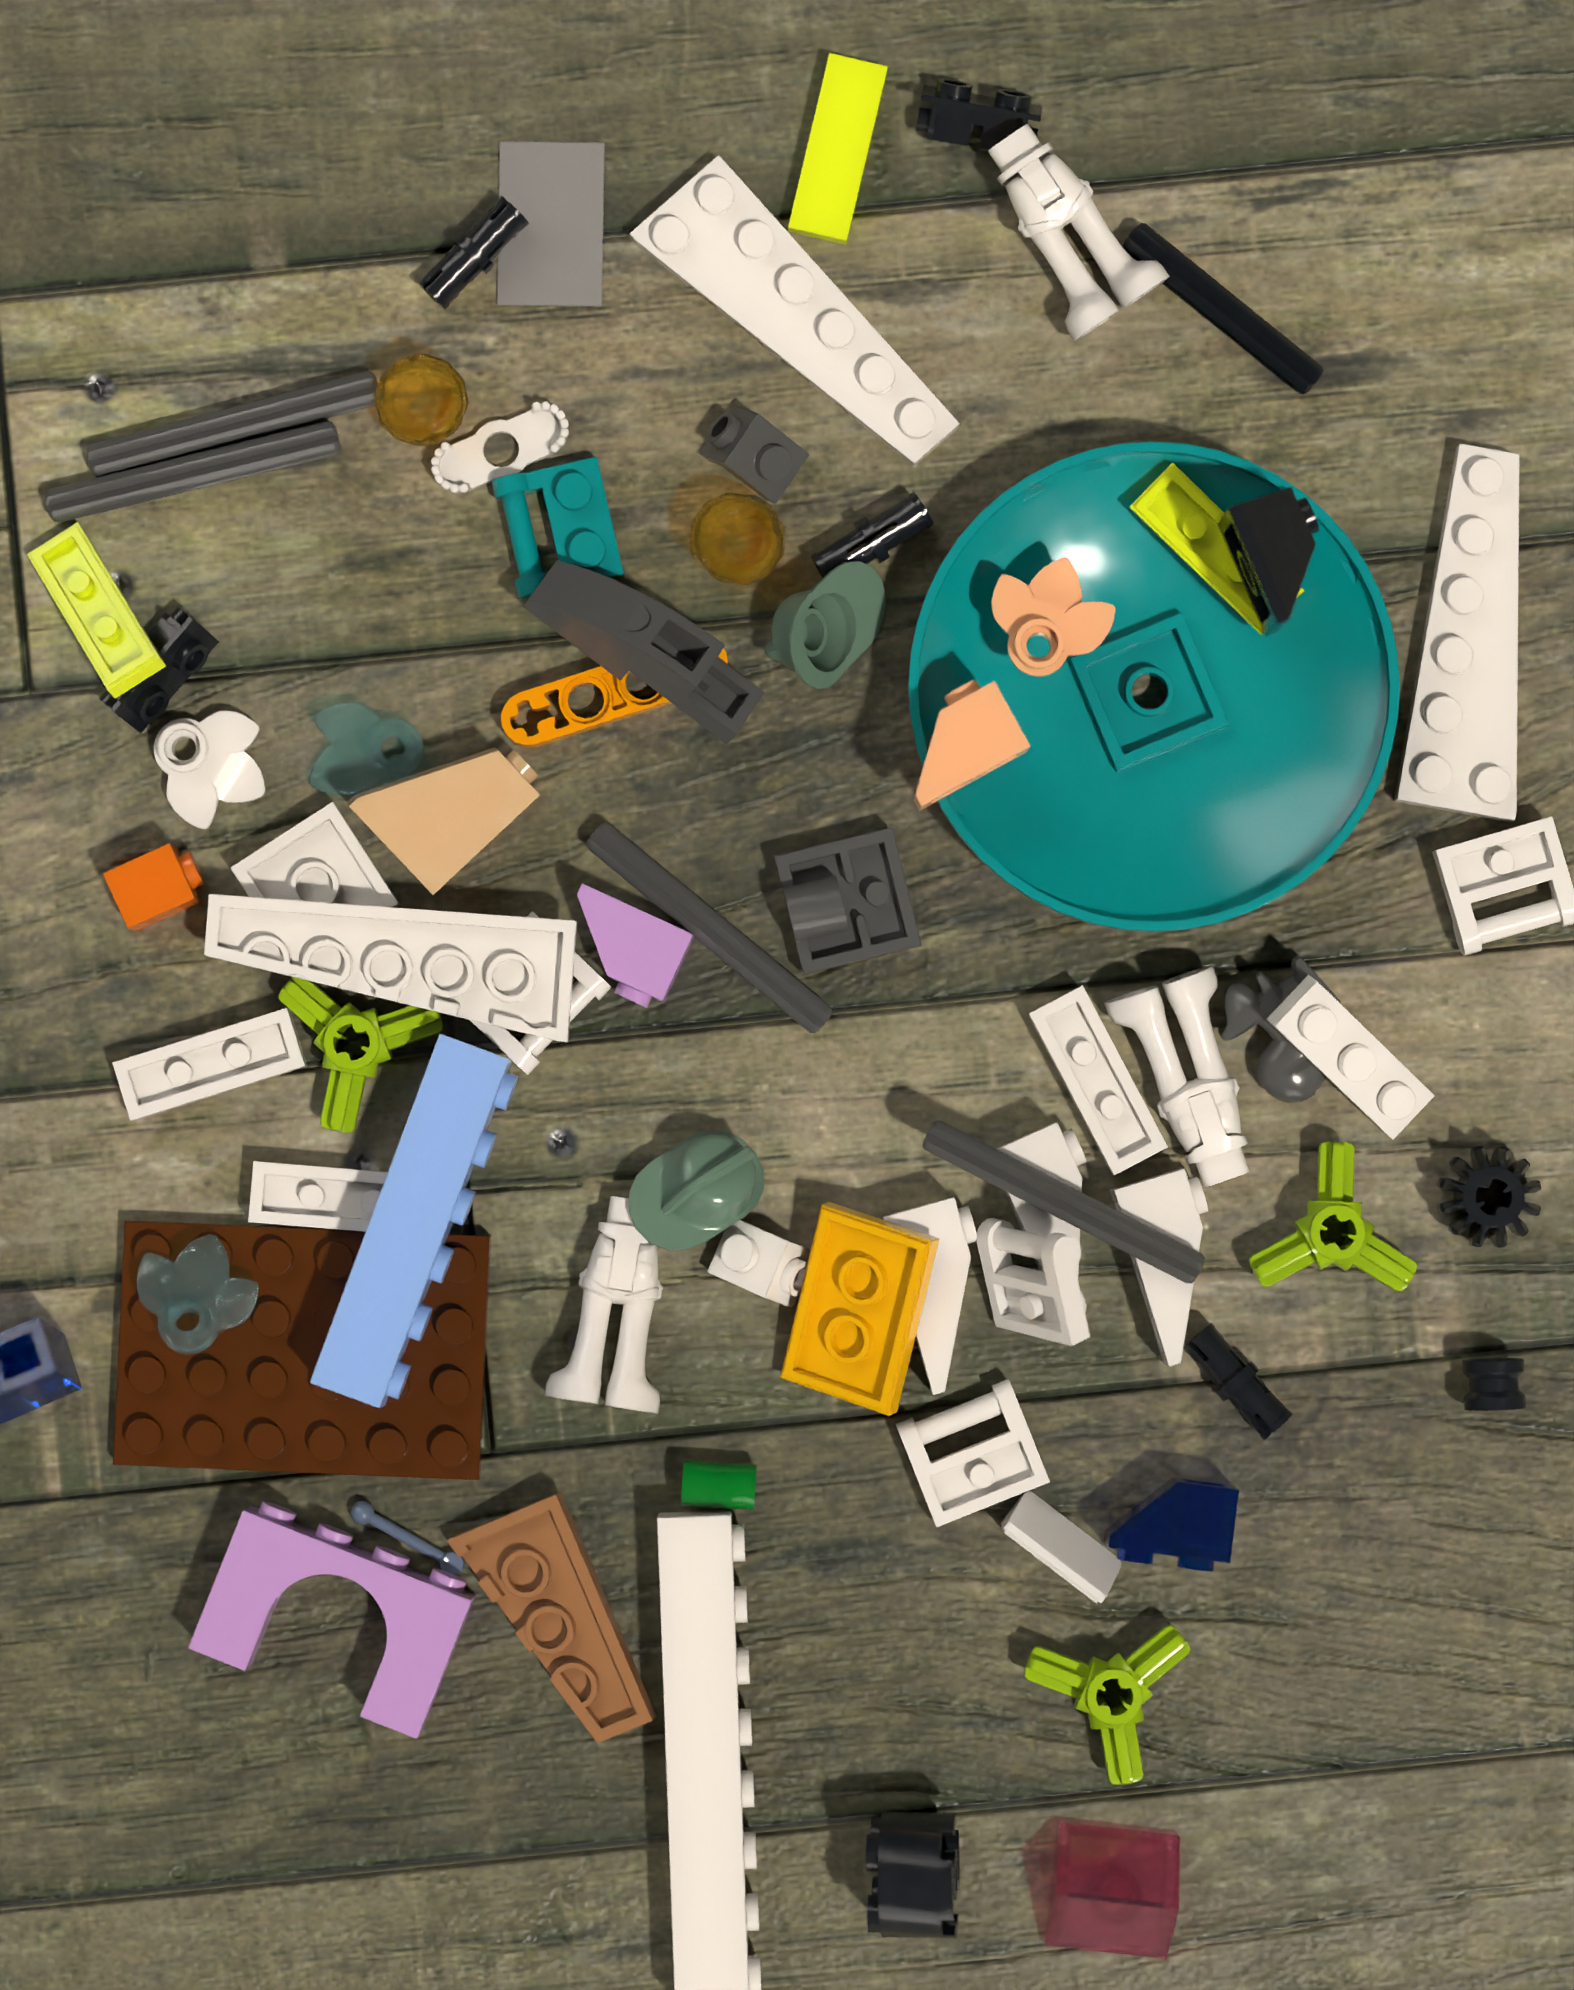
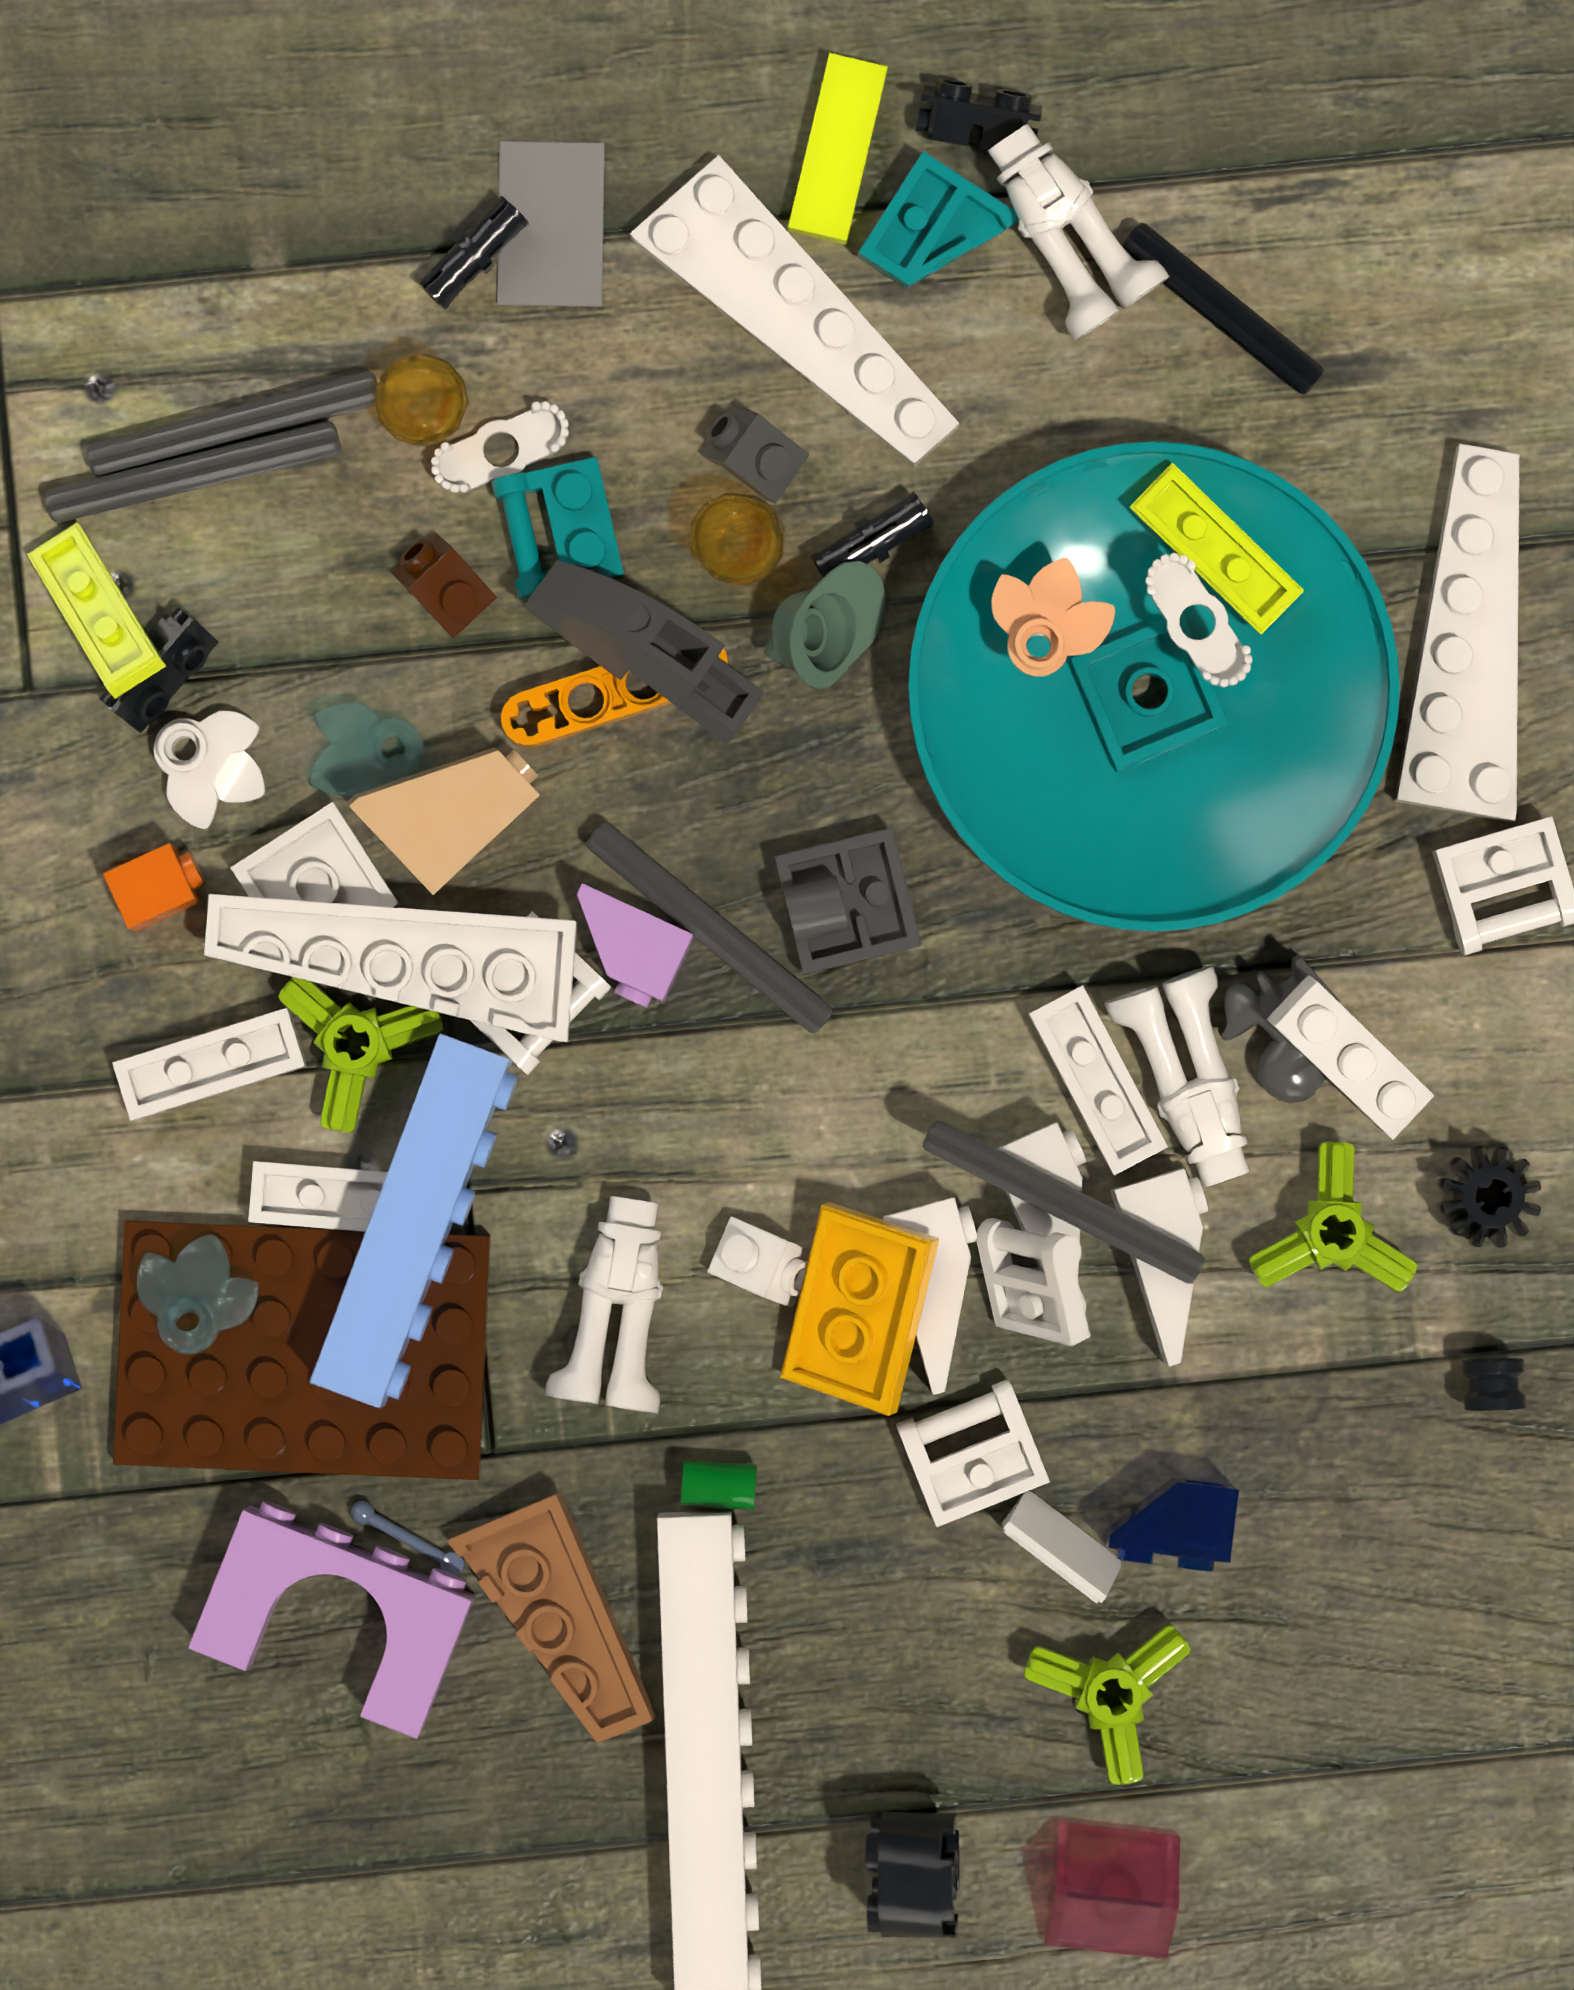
(443, 583): none -> reddish brown bracket
(696, 1190): sand green piece -> none
(933, 223): none -> teal wing
(968, 741): light nougat slope -> none
(1174, 588): none -> white piece
(1237, 1381): black pin -> none
(1271, 551): black slope -> none

